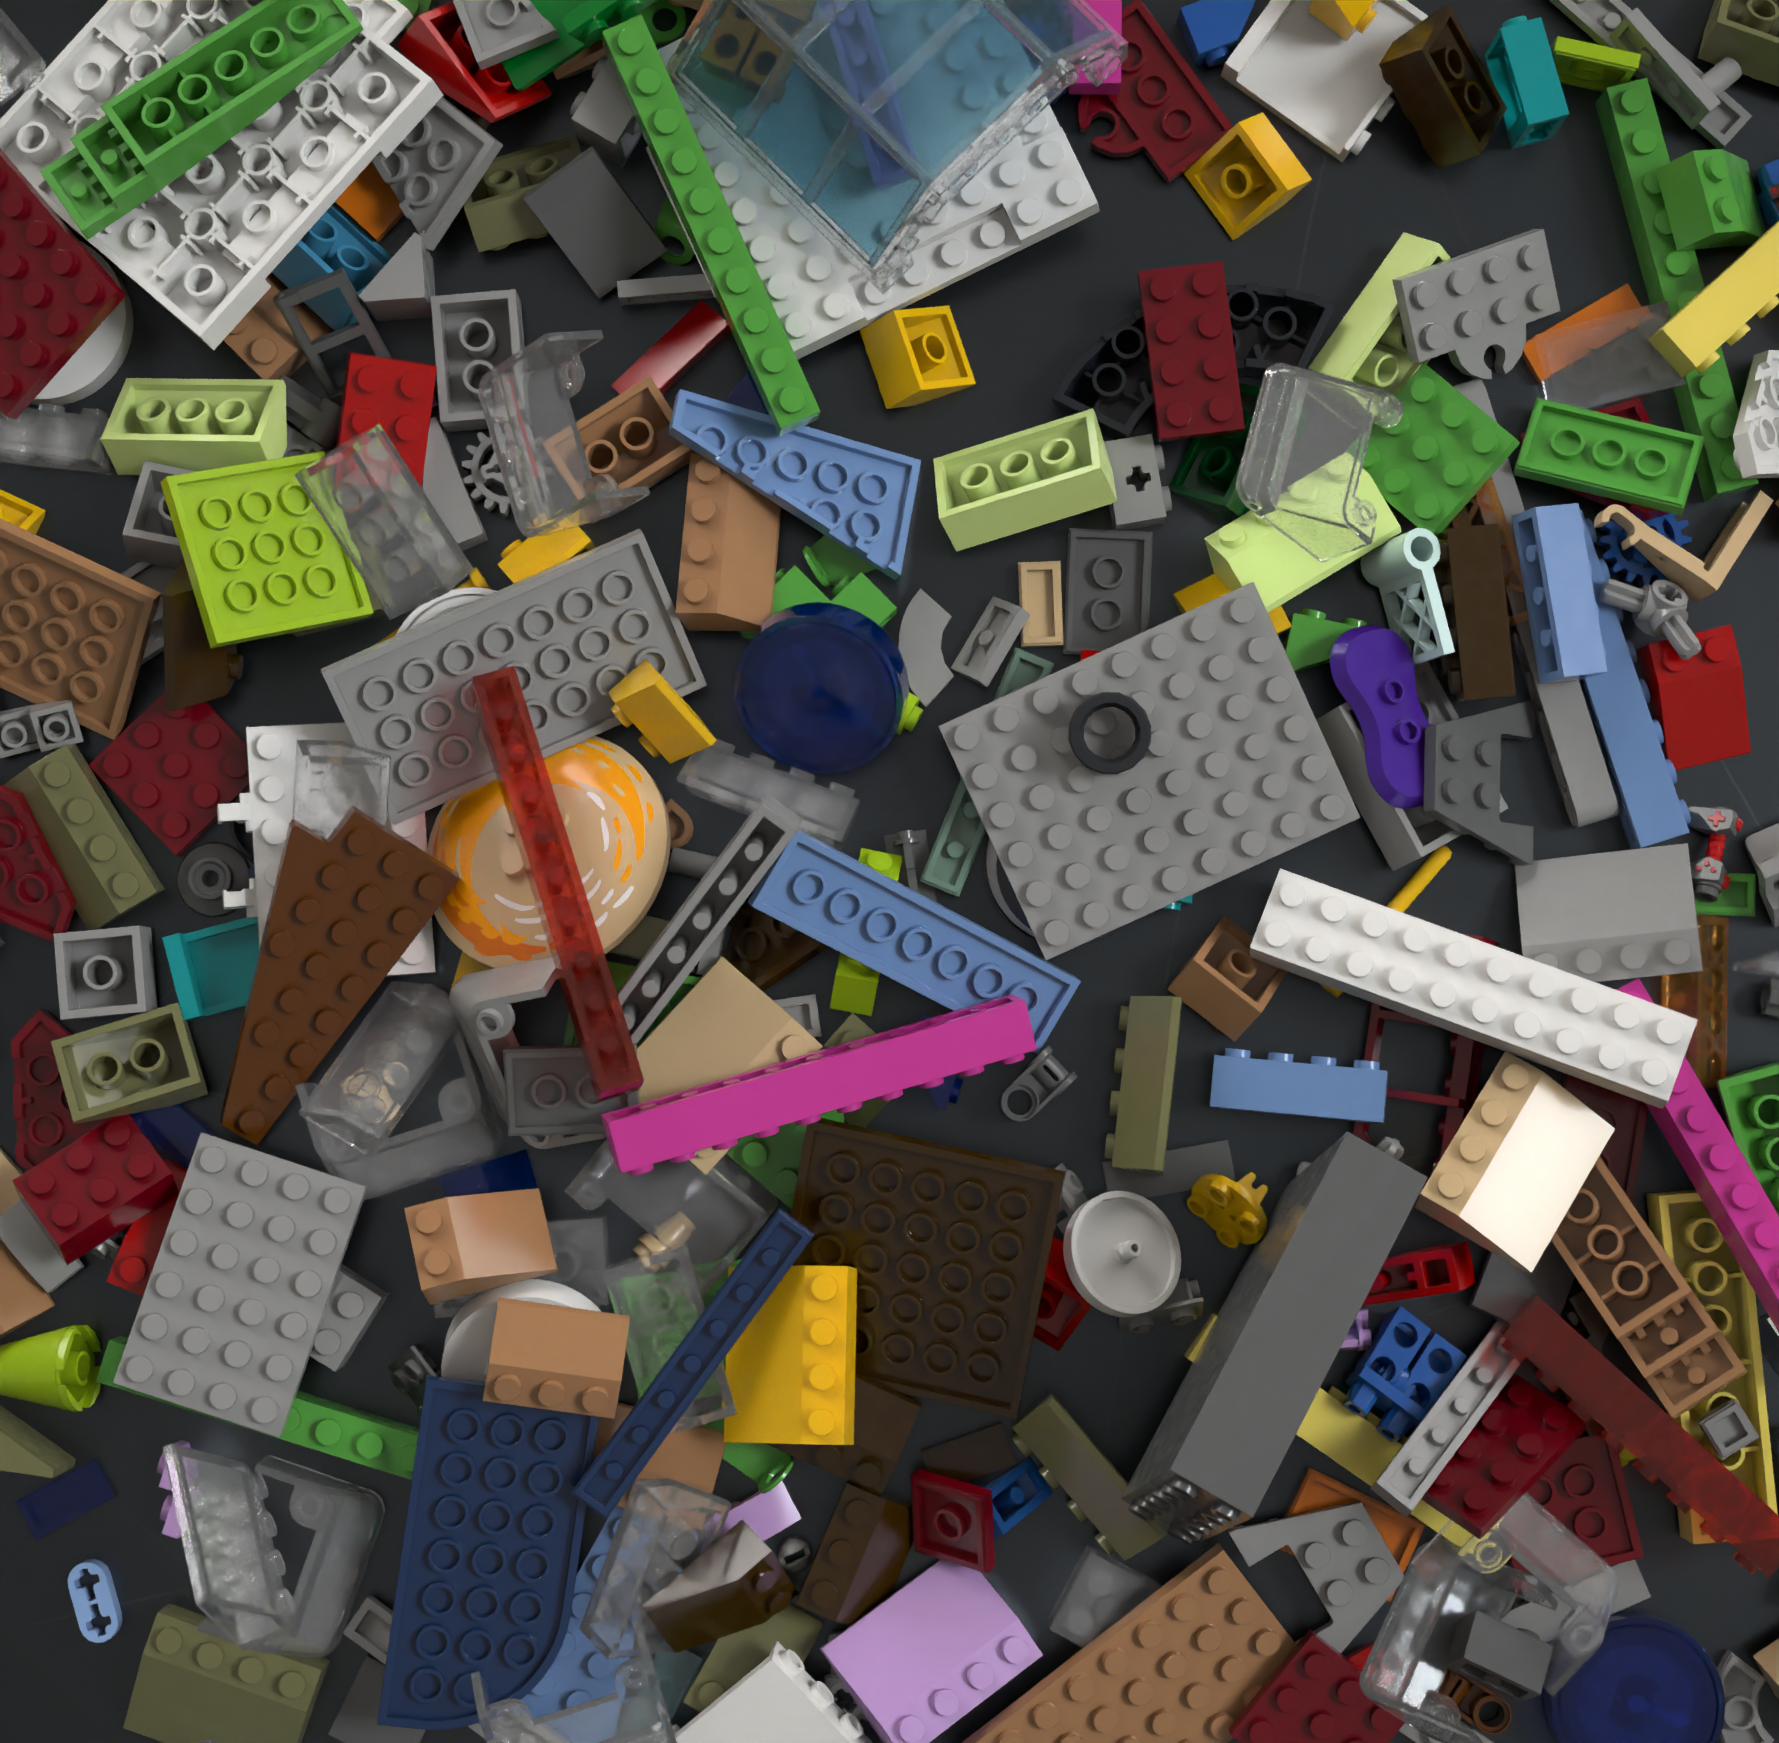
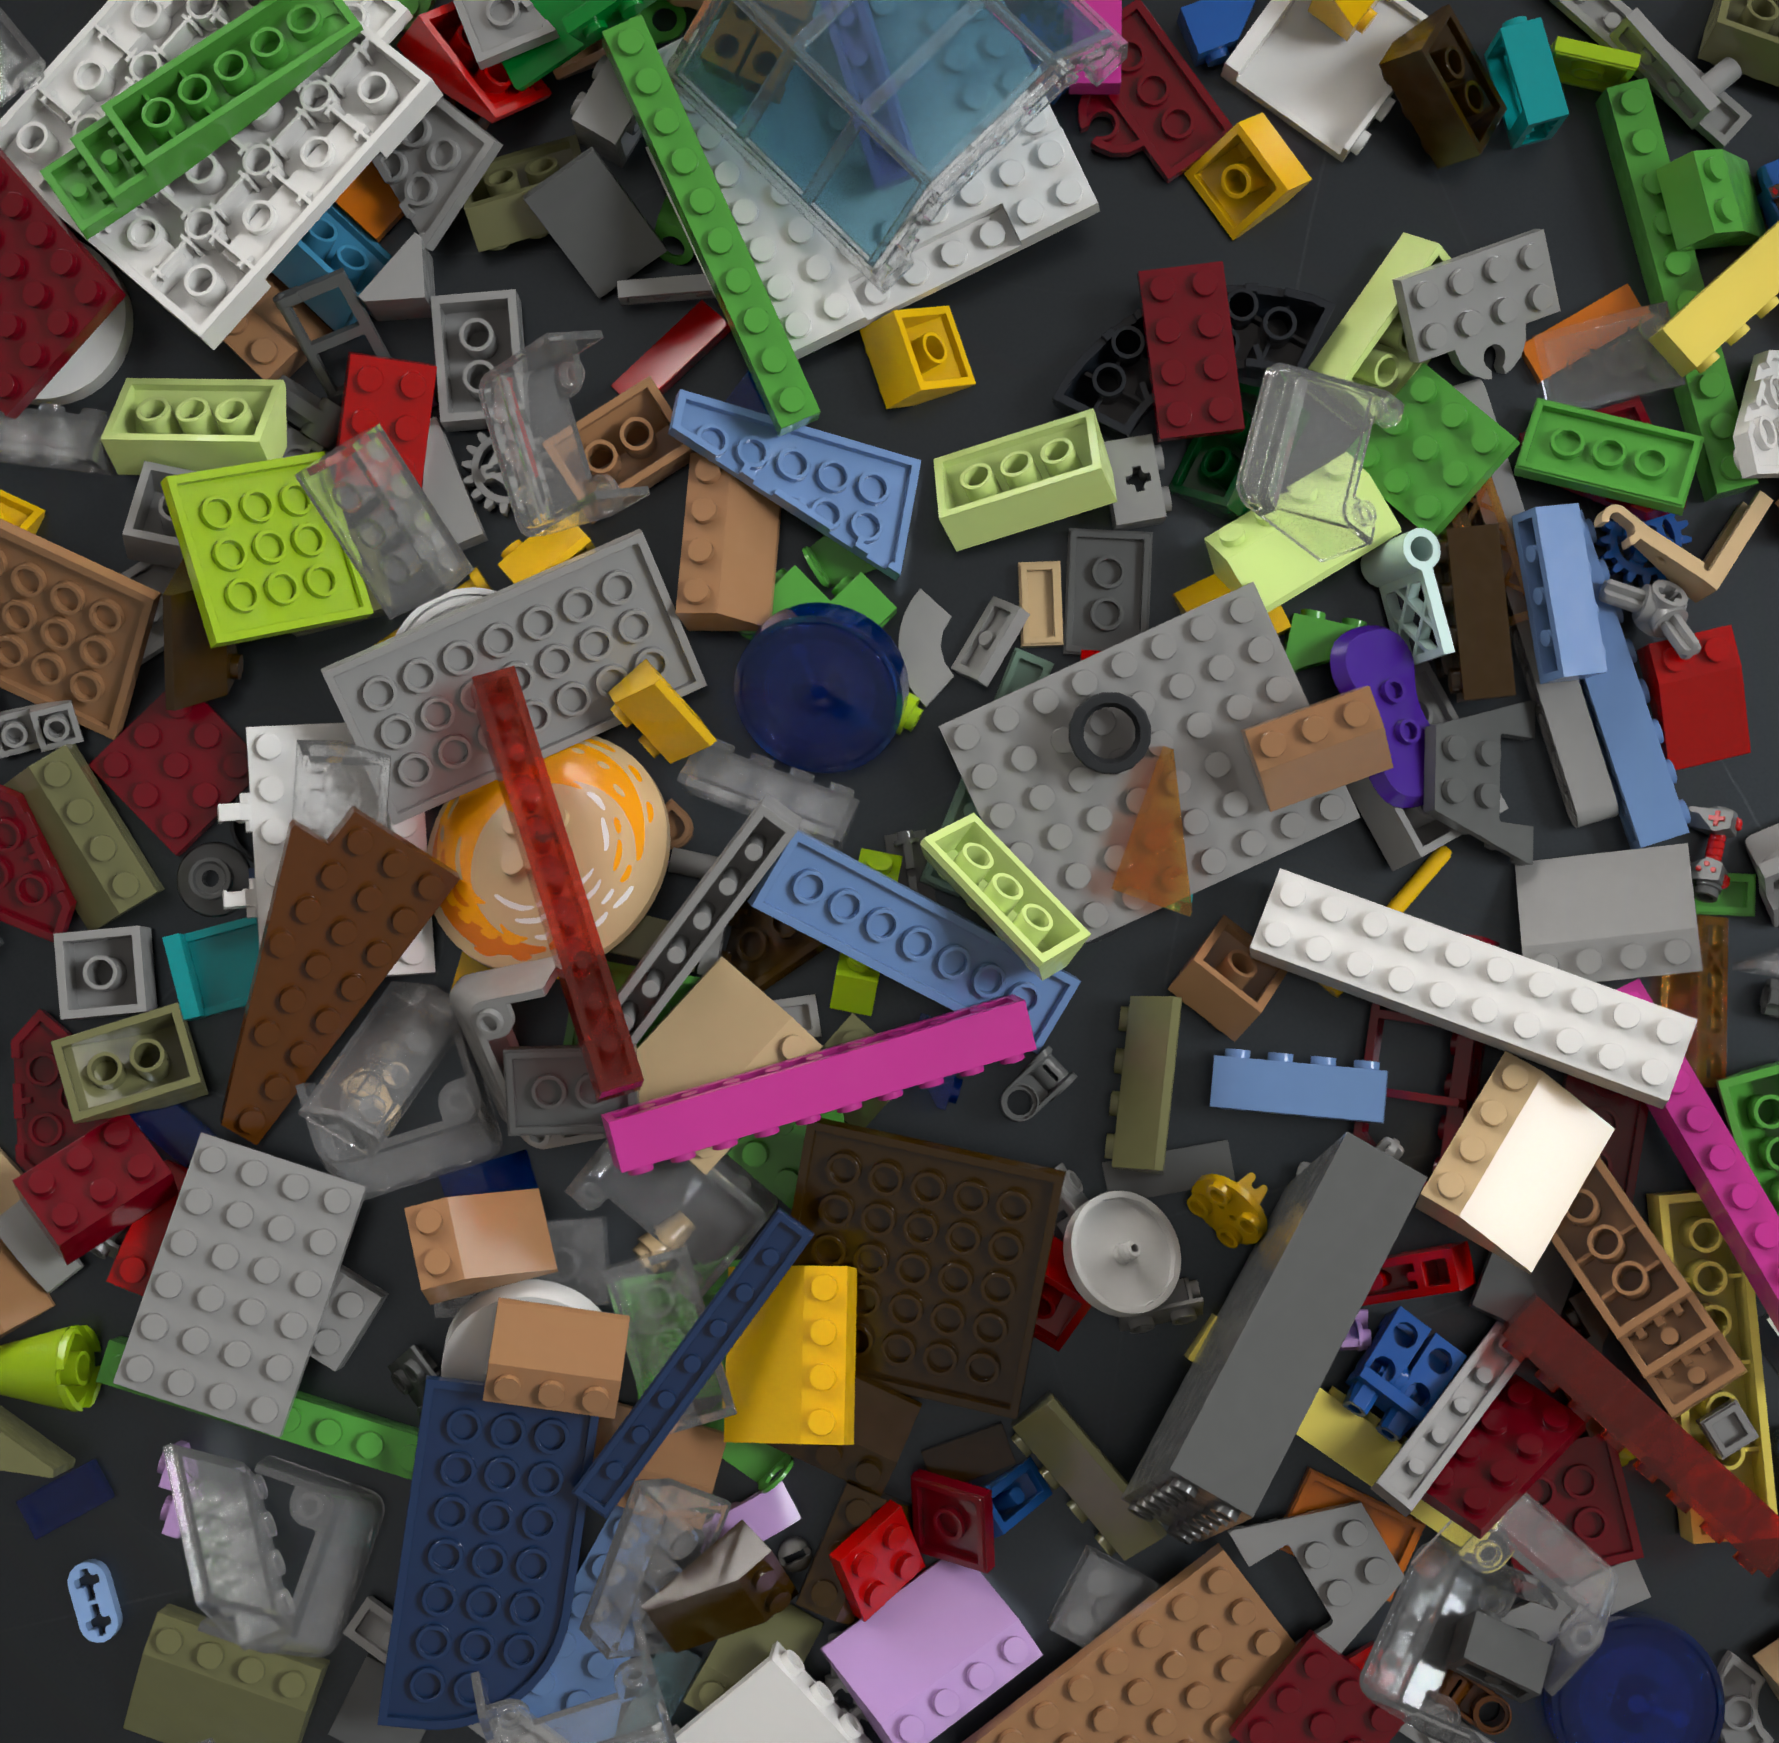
(877, 1560): none -> red plate
(1005, 895): none -> yellowish green slope
(1155, 852): none -> clear orange wing
(1318, 748): none -> medium nougat slope

